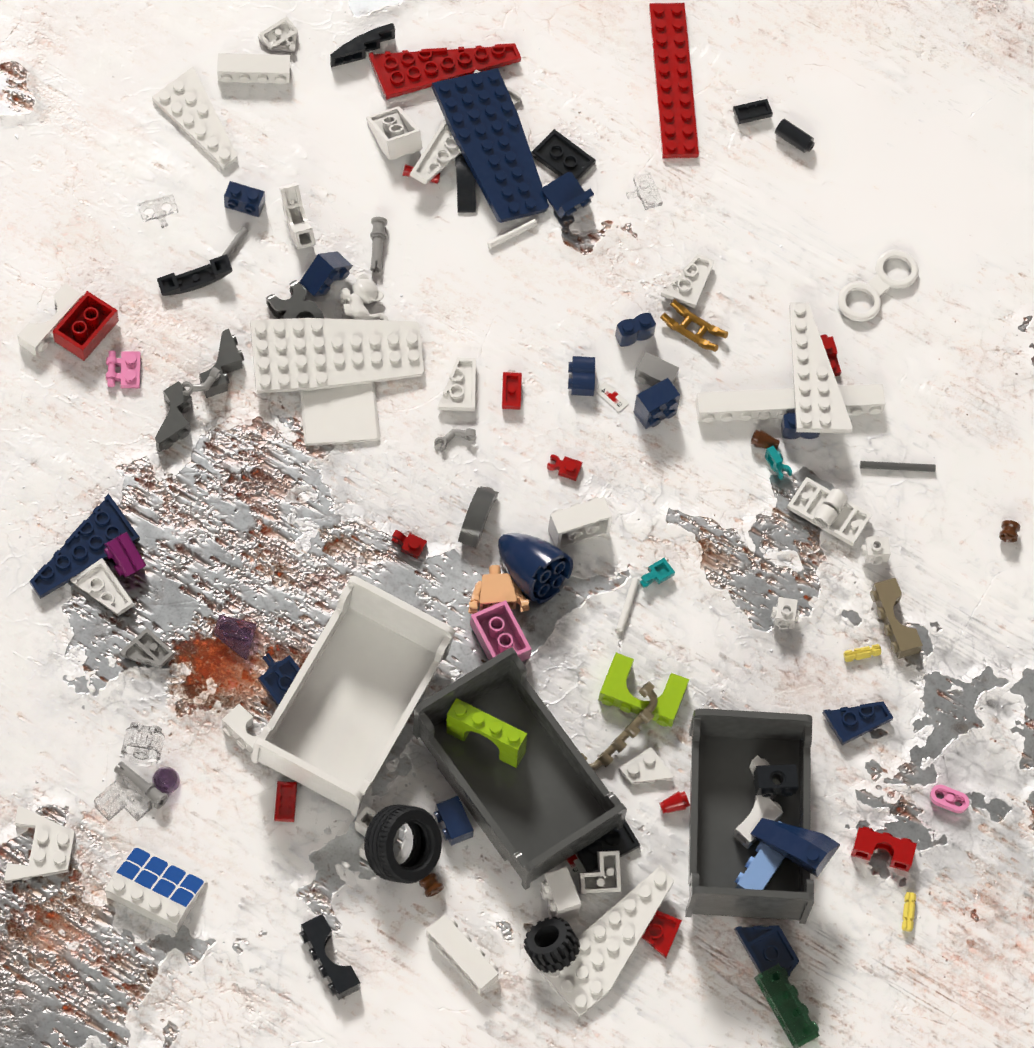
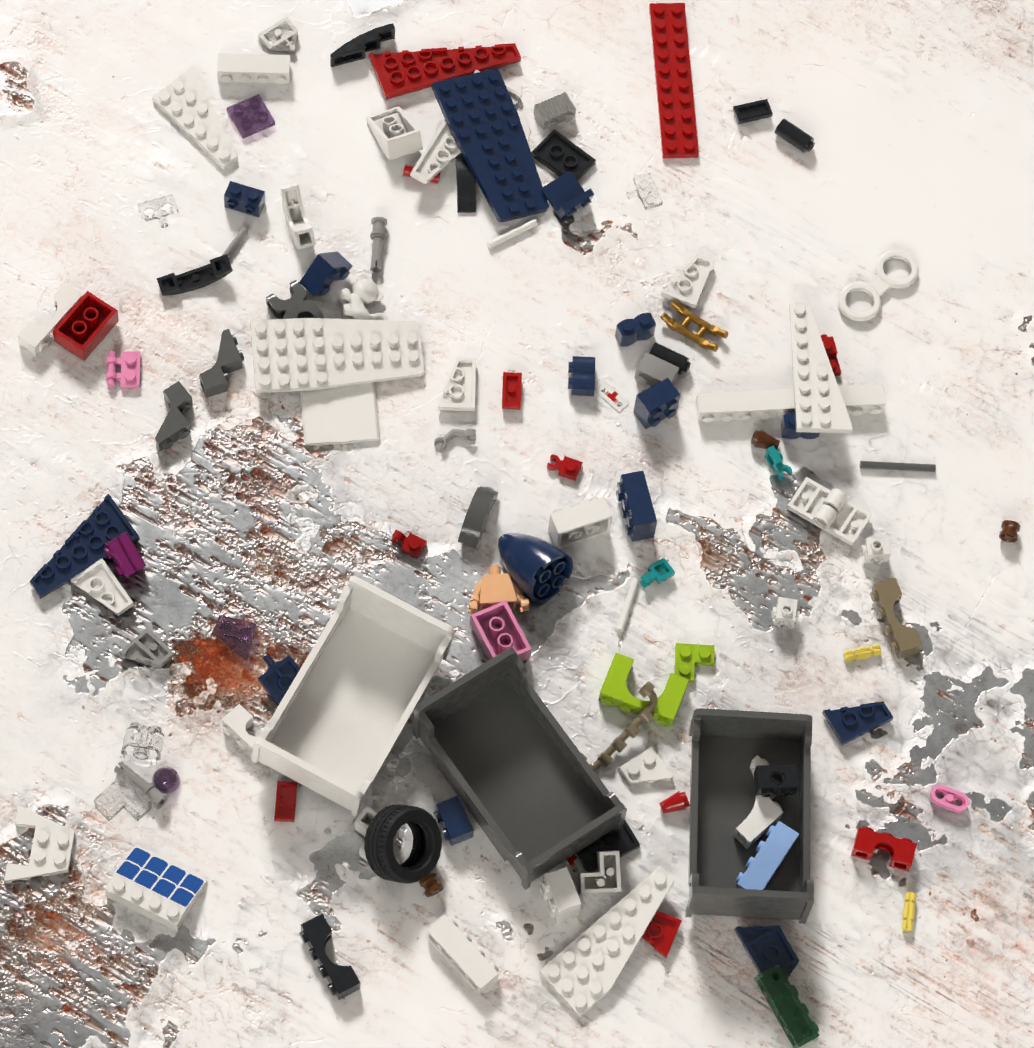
(213, 376): light grey arm -> none
(250, 116): none -> clear purple tile
(509, 740): lime arch -> none
(551, 944): black tyre -> none
(554, 111): none -> light grey brick
(636, 506): none -> dark blue brick
(671, 357): none -> black brick
(690, 655): none -> lime plate
(802, 846): dark blue wedge -> none

